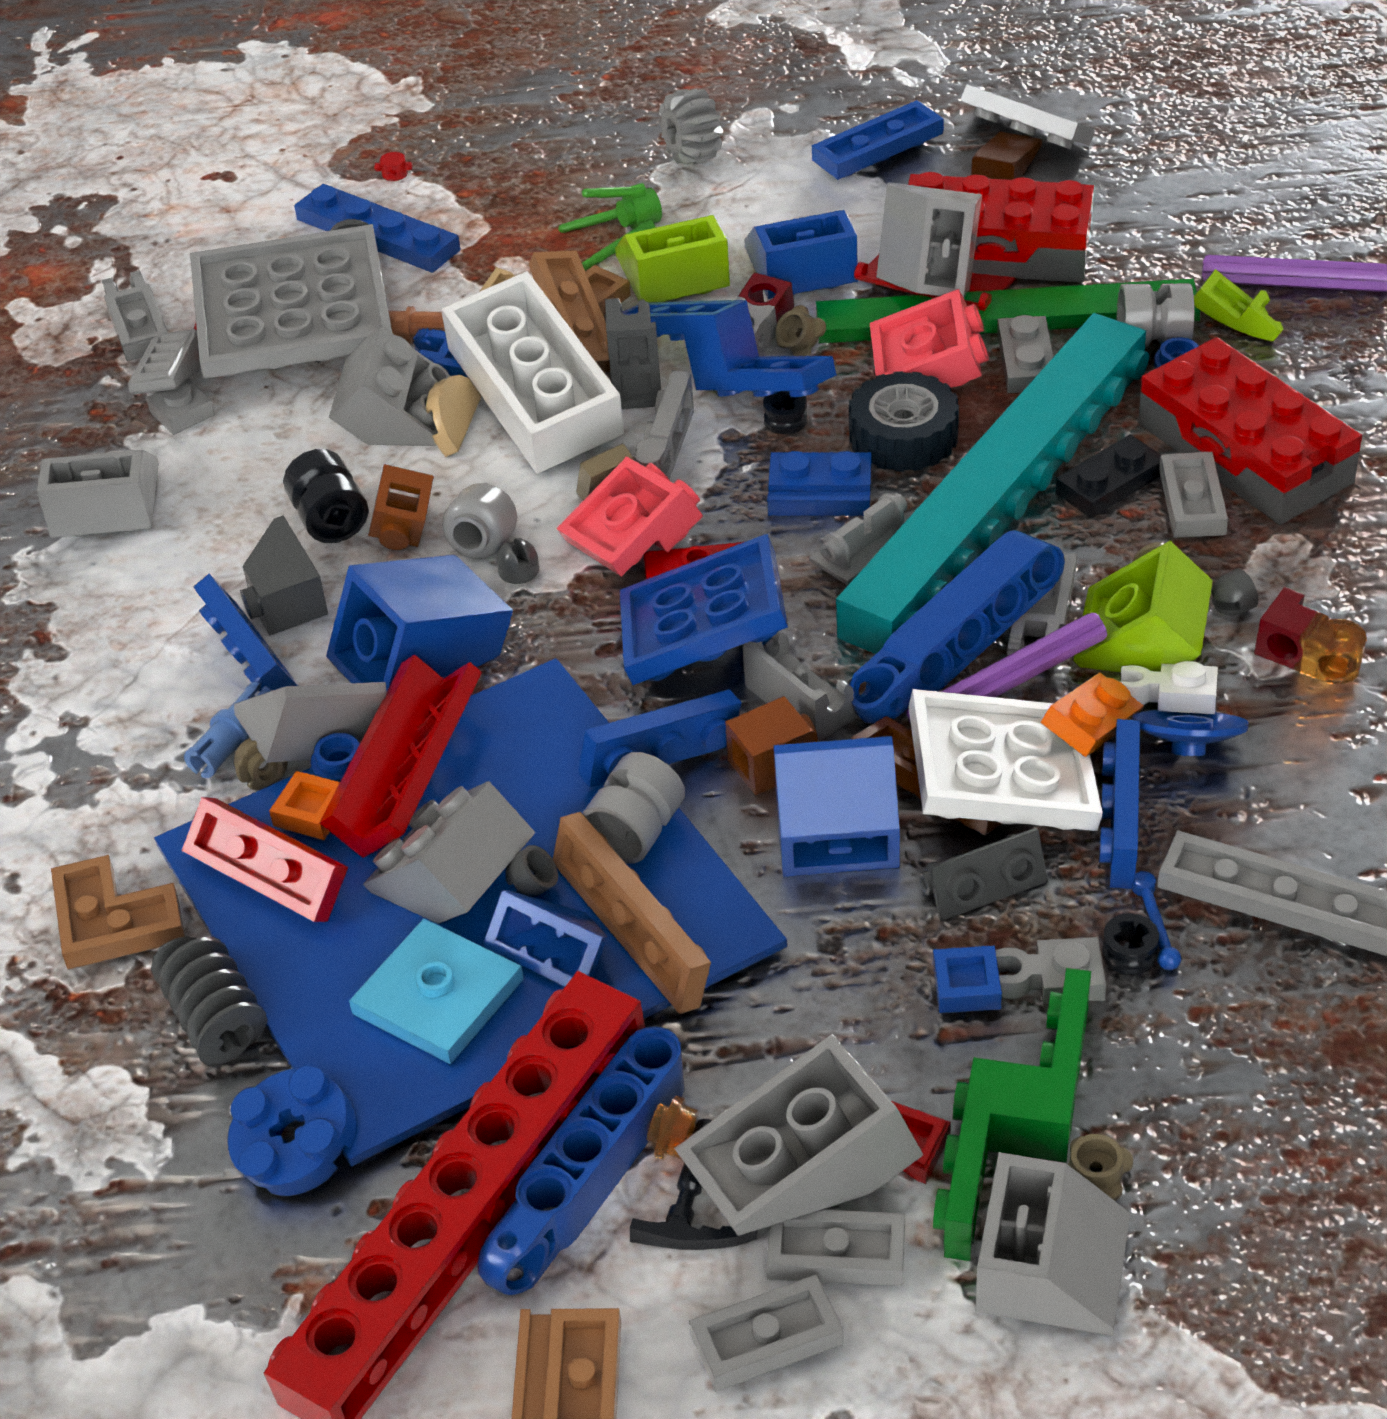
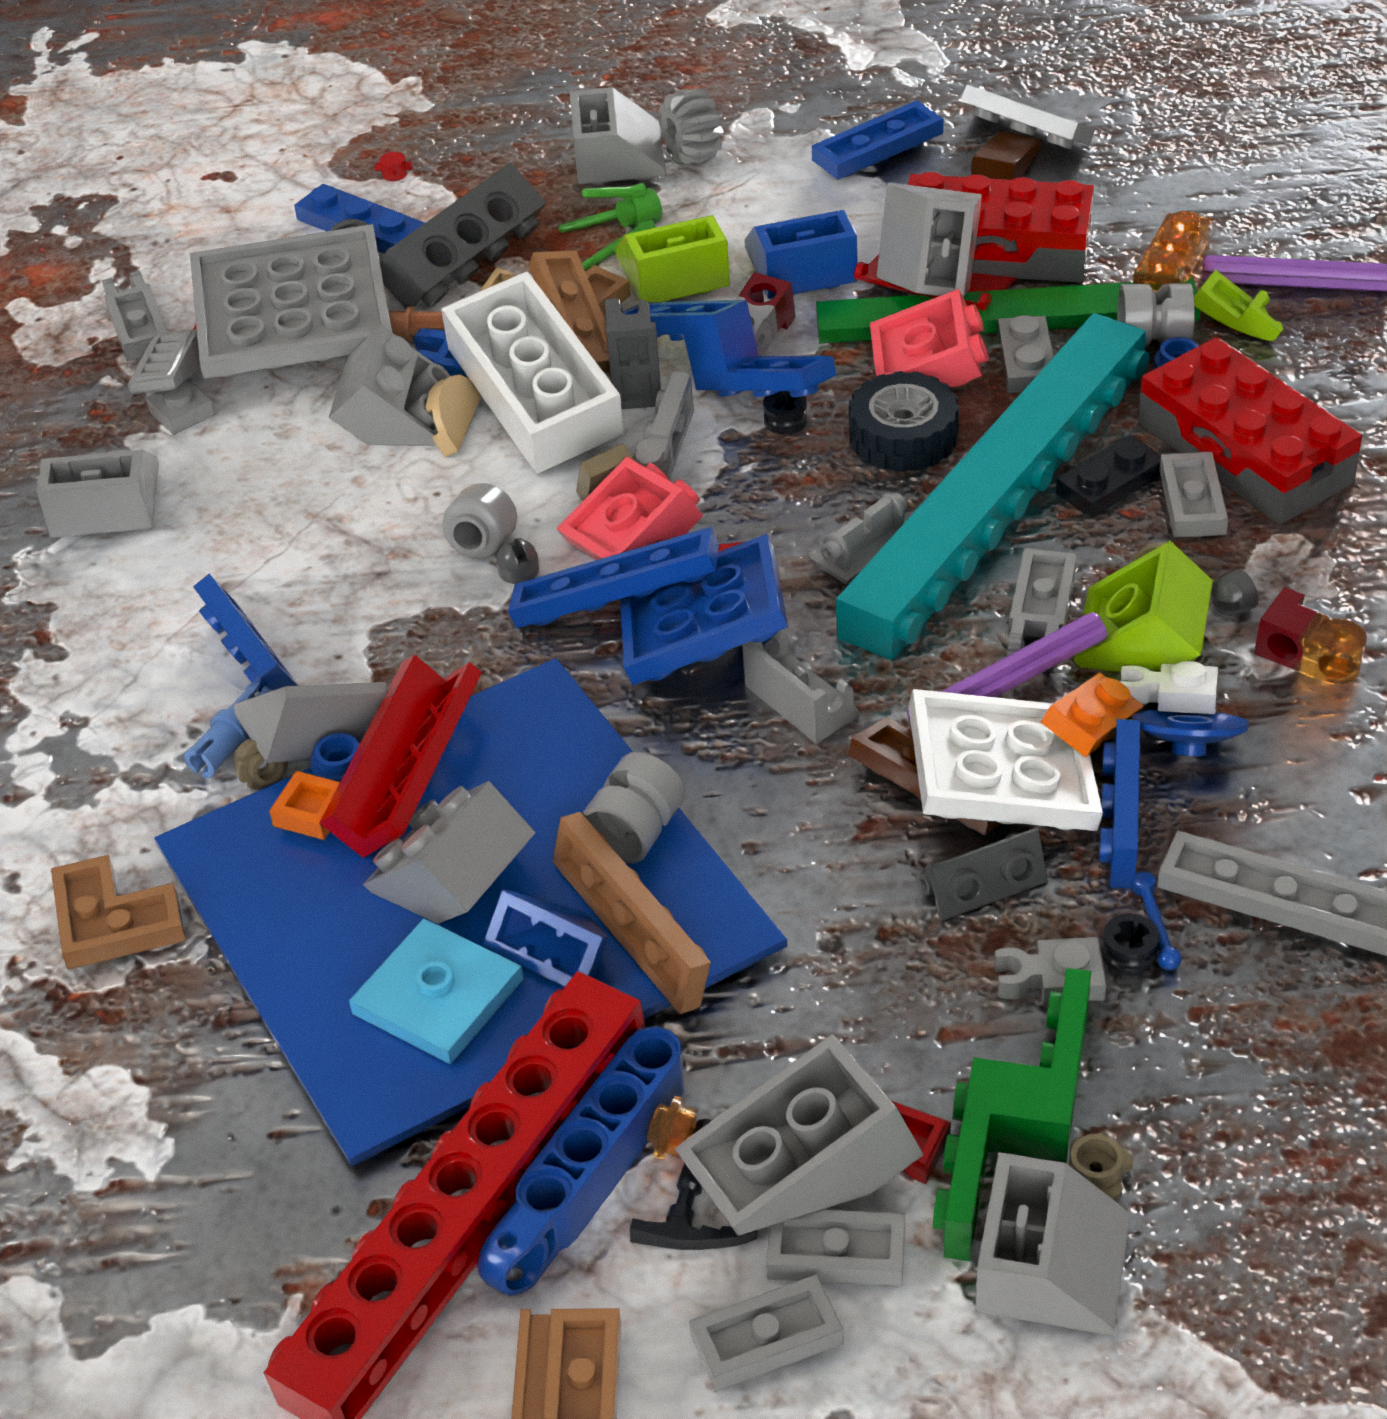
(208, 997): dark grey piece -> none
(265, 859): plate -> none
(270, 1106): blue plate -> none
(282, 581): dark grey slope -> none
(325, 496): black wheel -> none
(397, 517): dark orange brick -> none
(415, 608): blue slope -> none
(483, 218): none -> dark grey brick
(543, 869): dark grey hinge -> none
(614, 138): none -> light grey slope
(614, 577): none -> blue plate
(666, 733): blue plate -> none
(752, 739): dark orange brick -> none
(790, 327): dark tan plate -> none
(819, 483): blue plate -> none
(837, 806): slope -> none
(957, 624): blue piece -> none
(967, 979): blue plate -> none
(1174, 250): none -> clear orange plate

